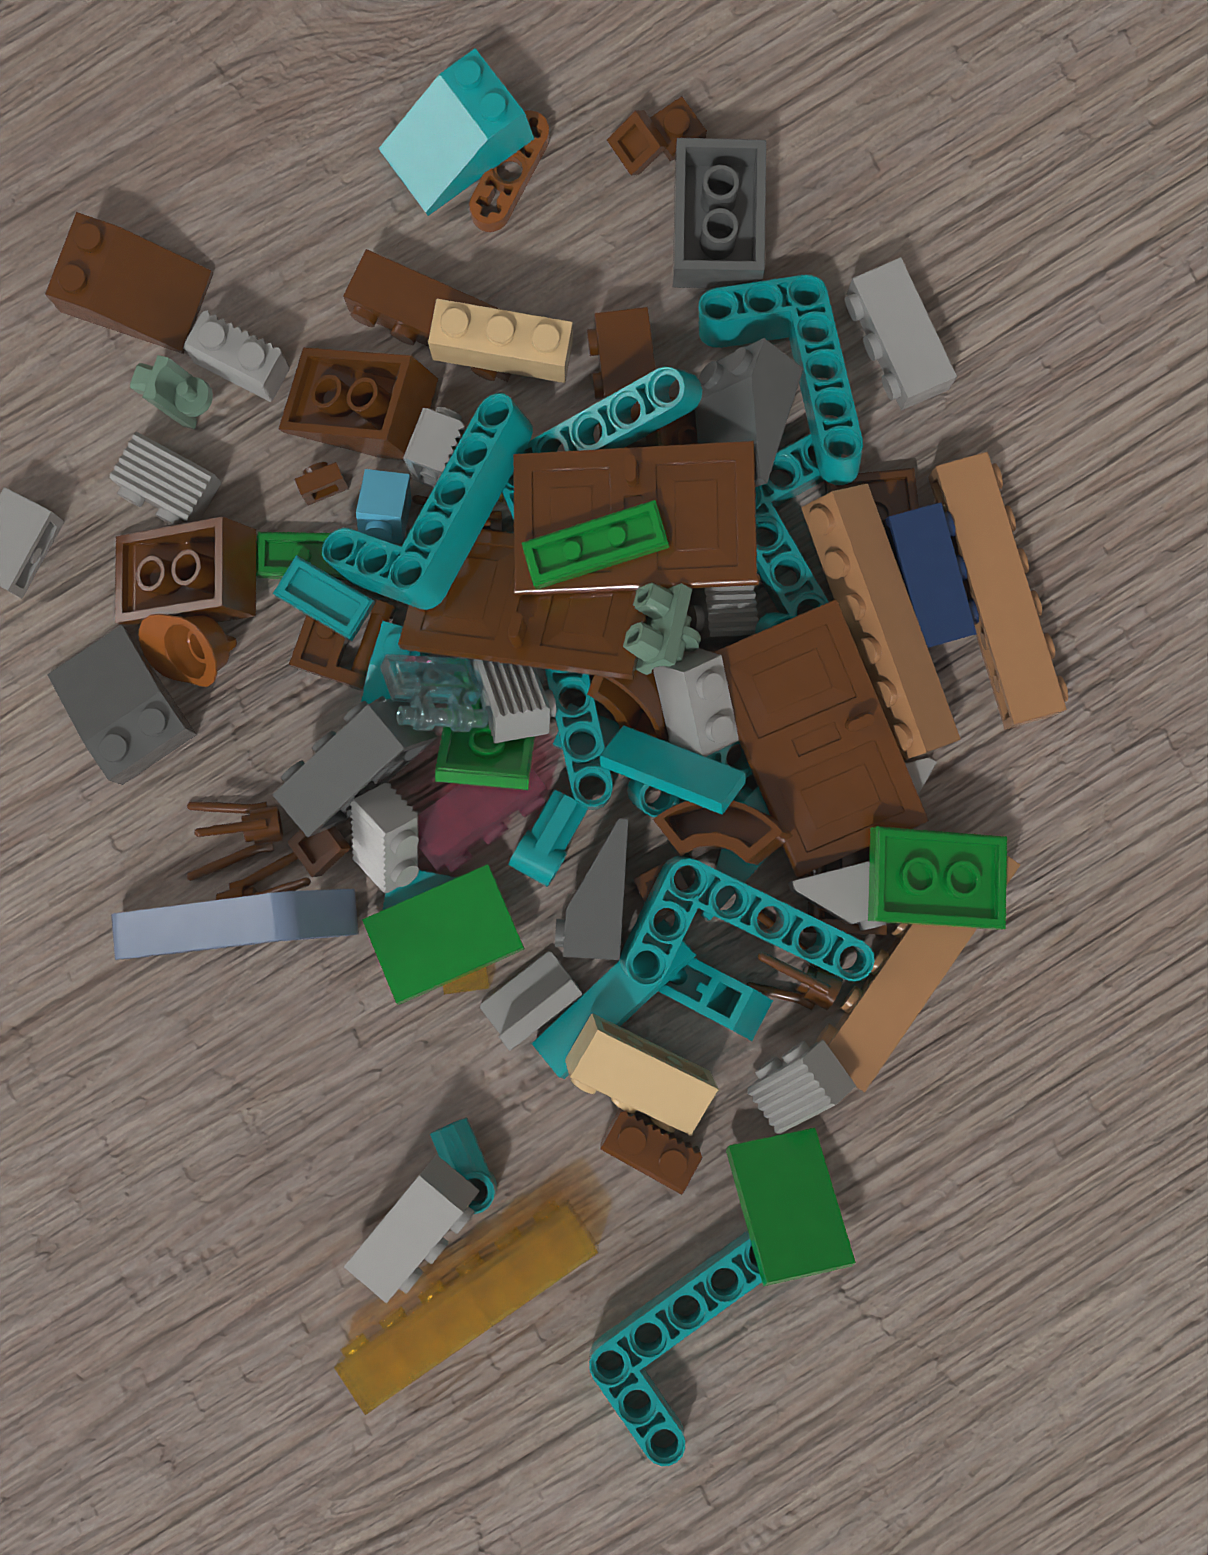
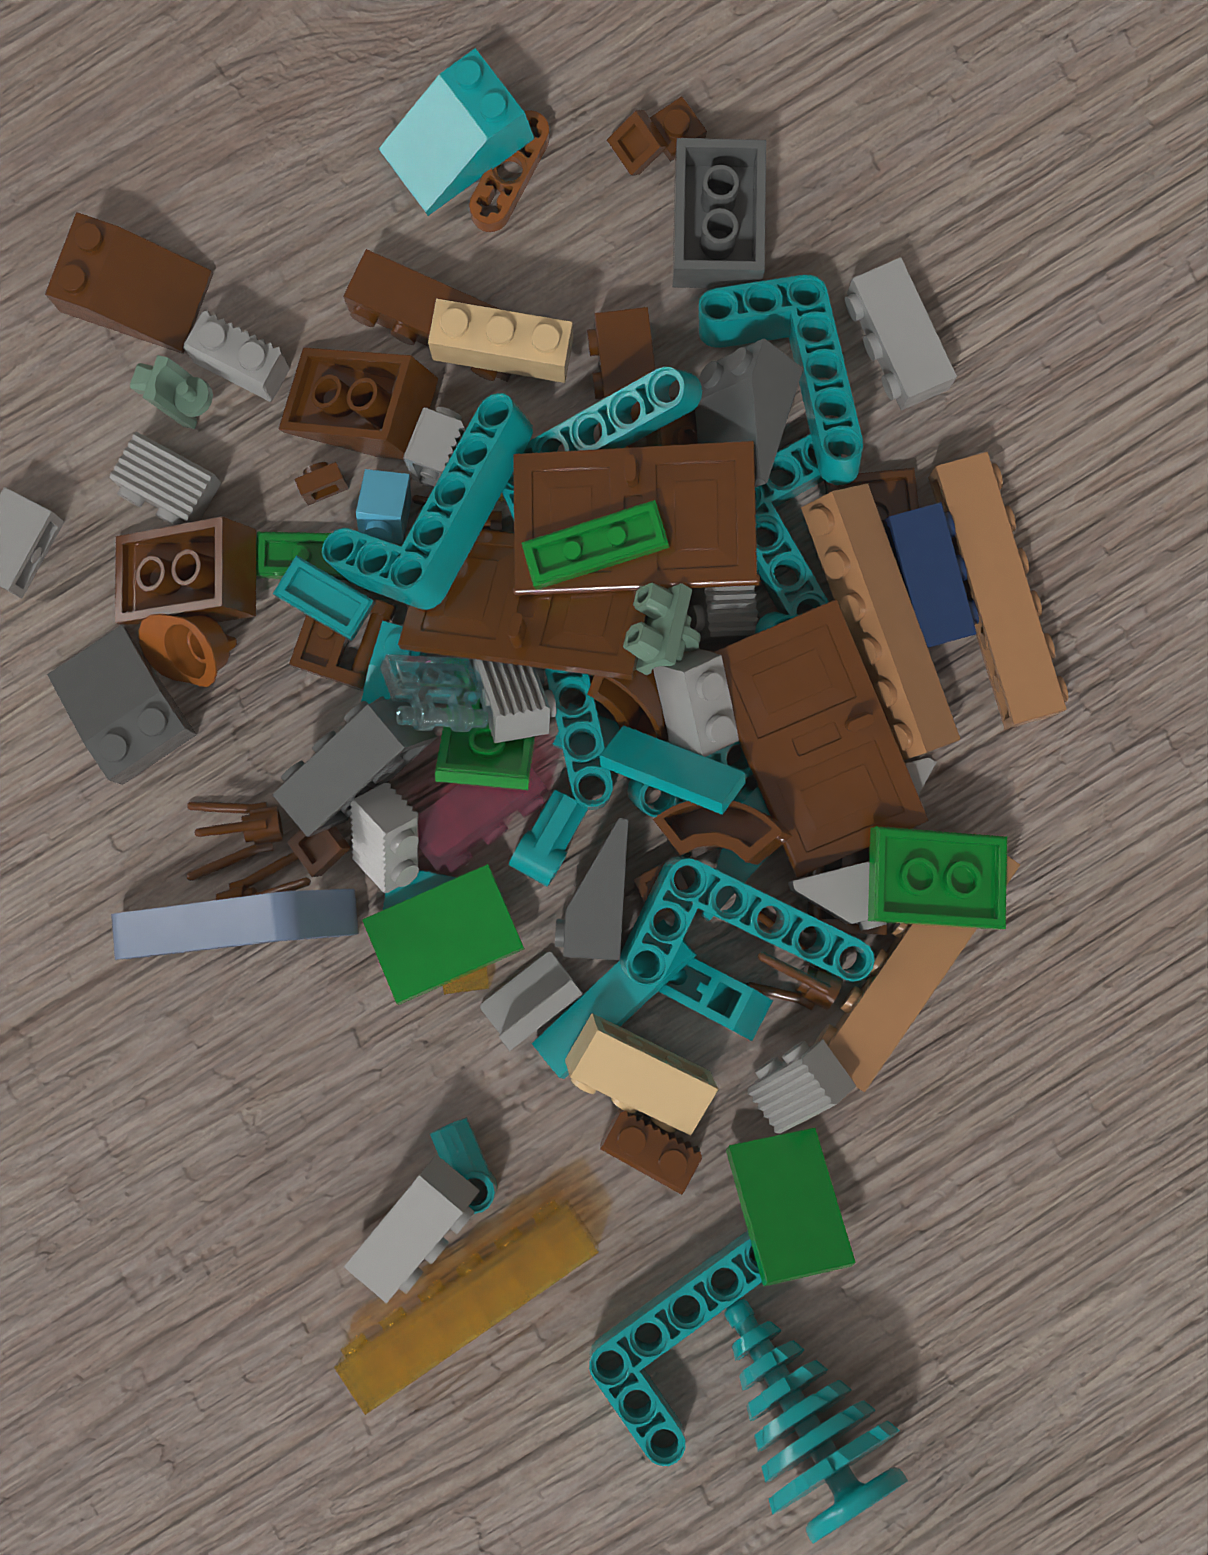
(801, 1415): none -> teal plant

